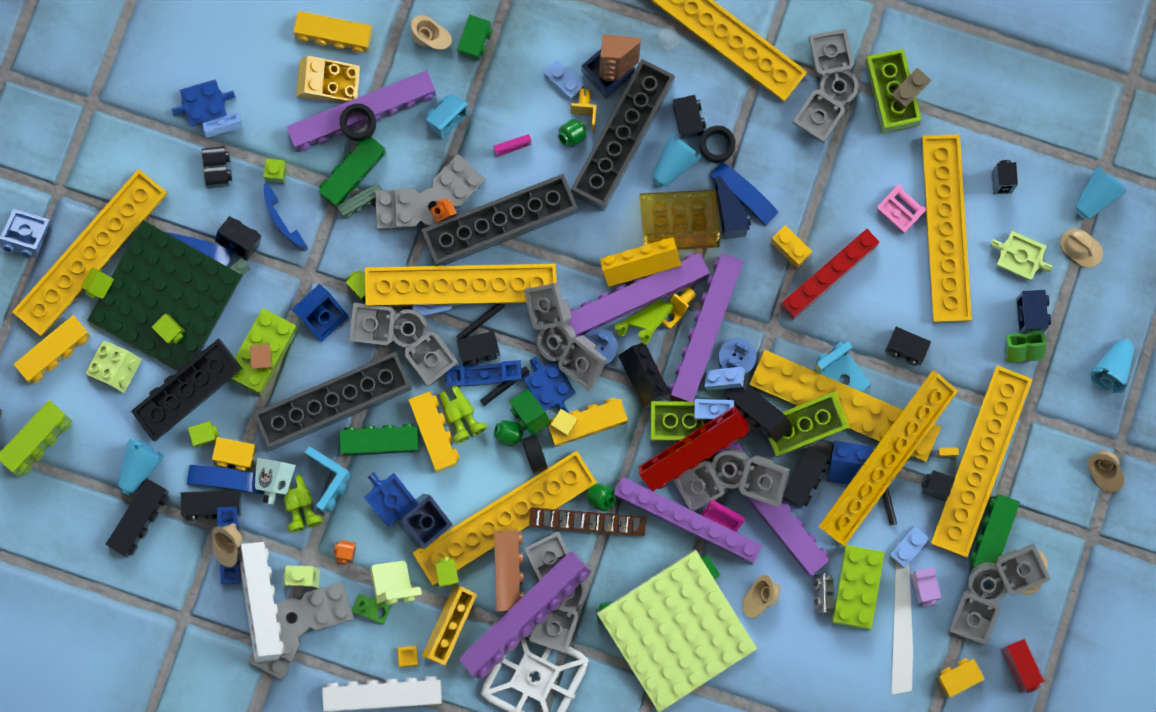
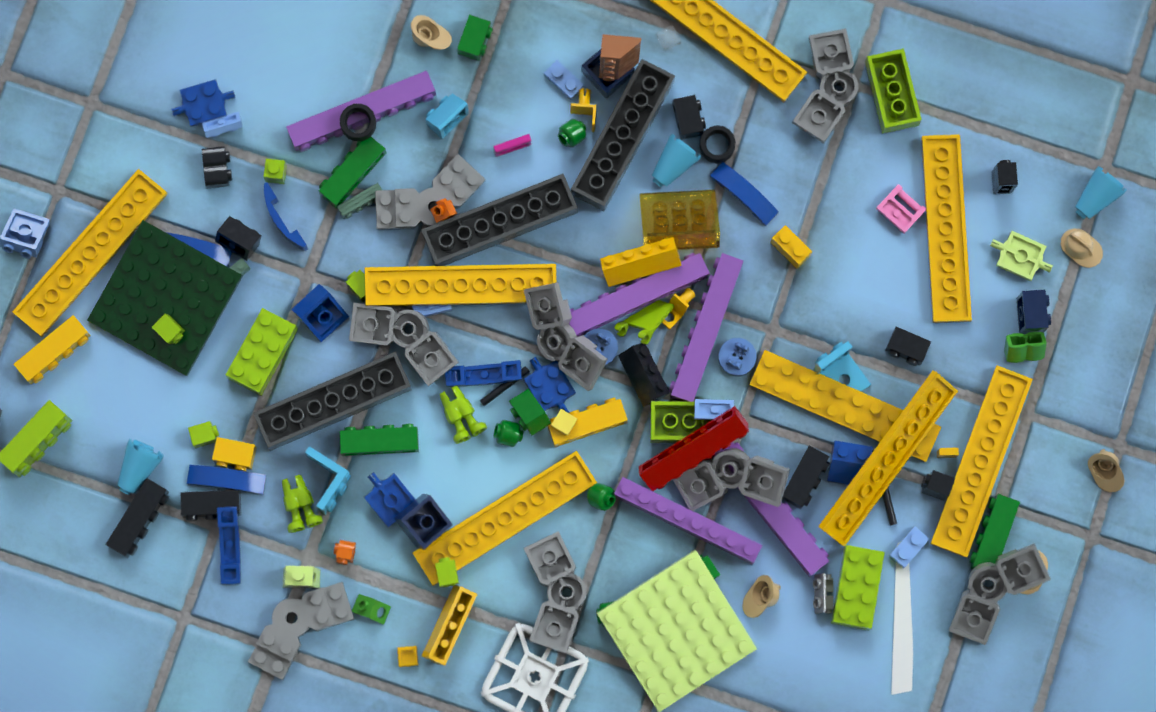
(97, 283): lime brick -> none
(114, 366): yellowish green bracket -> none
(186, 389): black plate -> none
(226, 544): tan piece -> none
(259, 601): white brick -> none
(261, 356): nougat panel -> none
(273, 478): light aqua torso -> none
(327, 80): yellow slope -> none
(332, 31): yellow brick -> none
(382, 695): white brick -> none
(393, 583): yellowish green bracket -> none
(433, 431): yellow brick -> none
(478, 348): black brick -> none
(480, 321): black bar -> none
(507, 568): nougat slope -> none
(525, 615): medium lavender brick -> none
(534, 453): black tyre -> none
(587, 521): tile -> none
(723, 516): dark pink tile -> none
(724, 378): light blue plate -> none
(731, 212): dark blue slope -> none
(759, 411): black brick -> none
(812, 423): lime brick -> none
(829, 274): red brick -> none
(911, 88): dark tan plate -> none
(926, 587): lavender hips -> none
(960, 678): yellow brick -> none
(1023, 666): red brick -> none
(1114, 367): medium azure cone -> none

